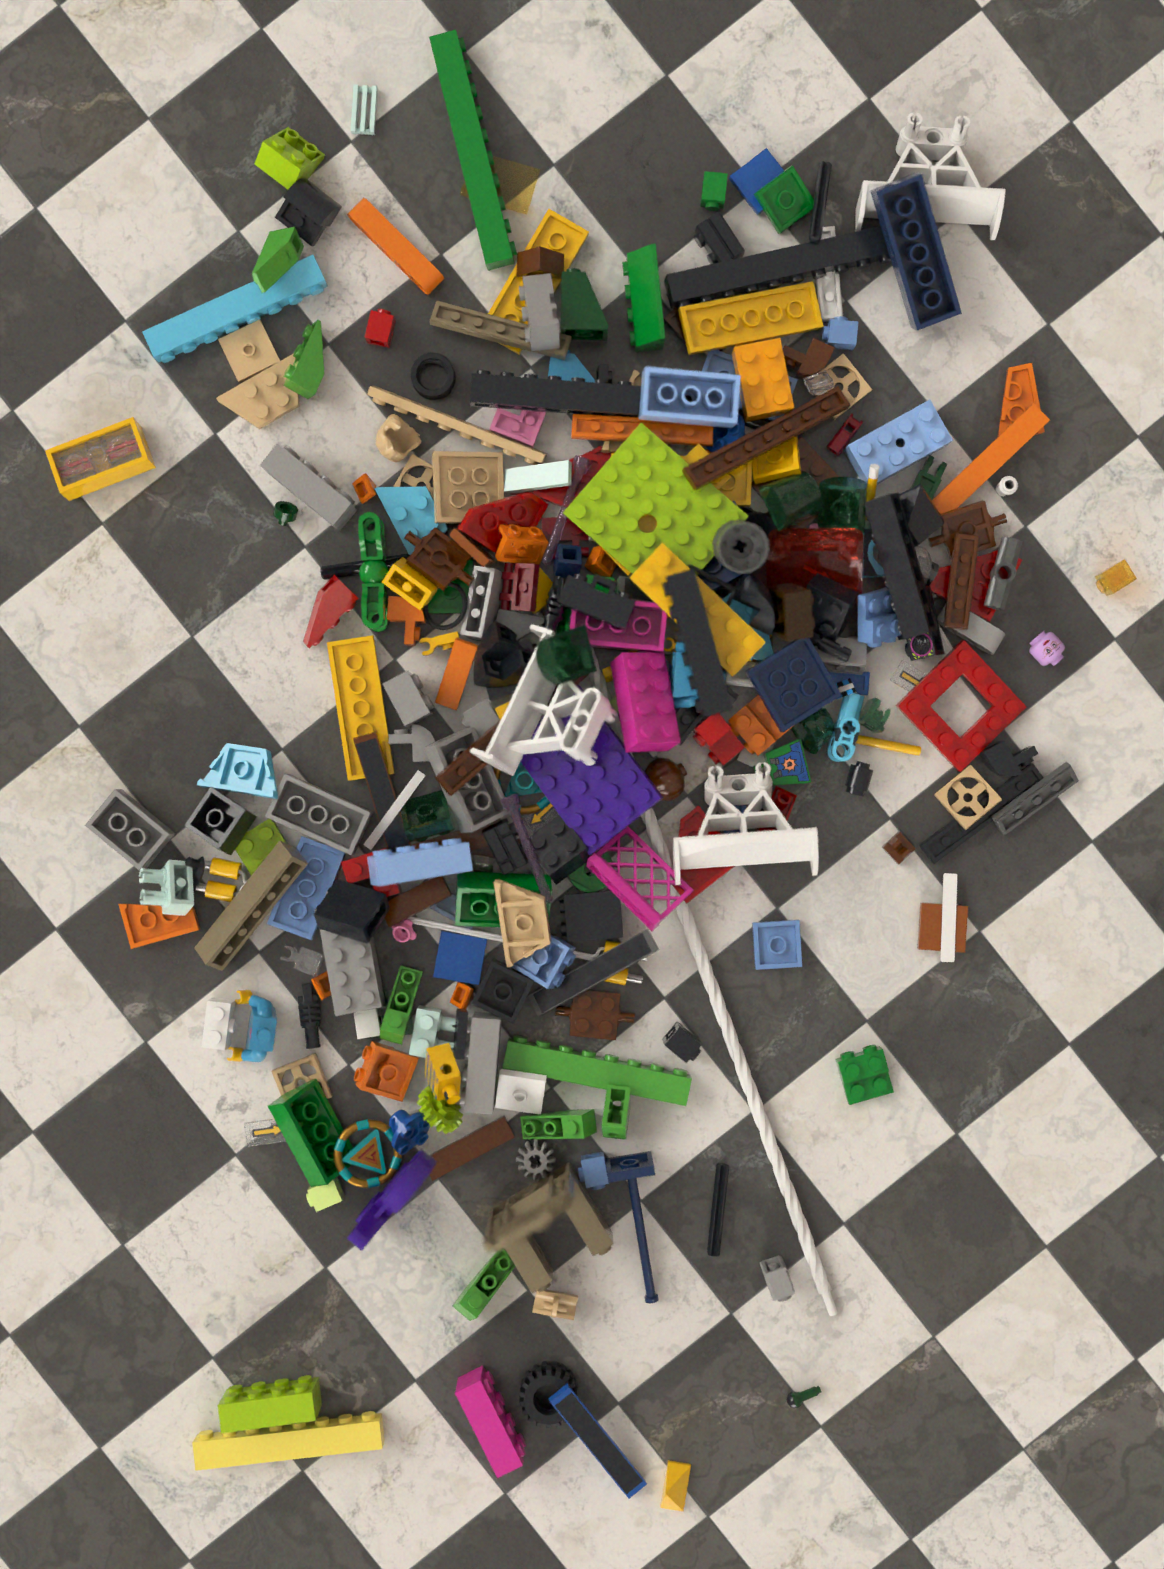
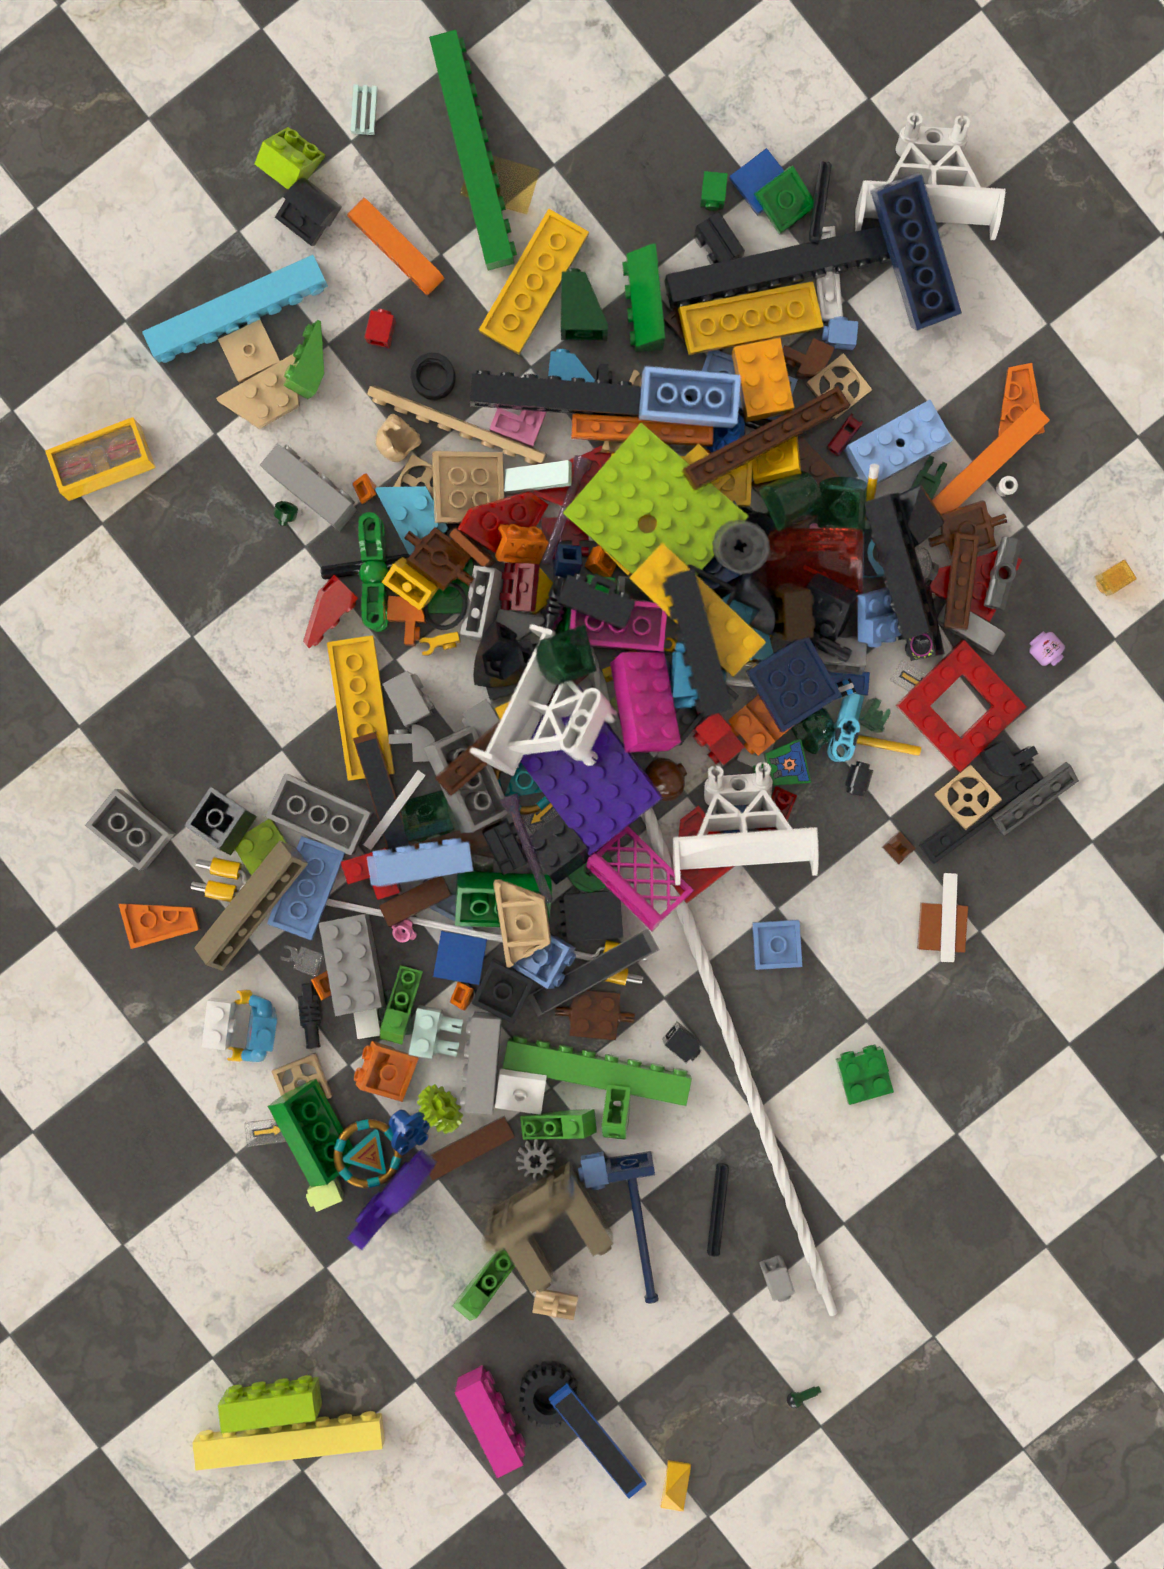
(176, 888): light aqua brick -> none
(198, 870): black bar -> none
(242, 771): medium azure wing -> none
(277, 256): bright green slope -> none
(351, 911): black brick -> none
(443, 1082): yellow torso -> none
(456, 673): orange tile -> none
(460, 1034): black tile -> none
(491, 328): dark tan tile -> none
(539, 312): light grey wedge -> none
(540, 261): reddish brown slope -> none
(818, 383): clear plate -> none

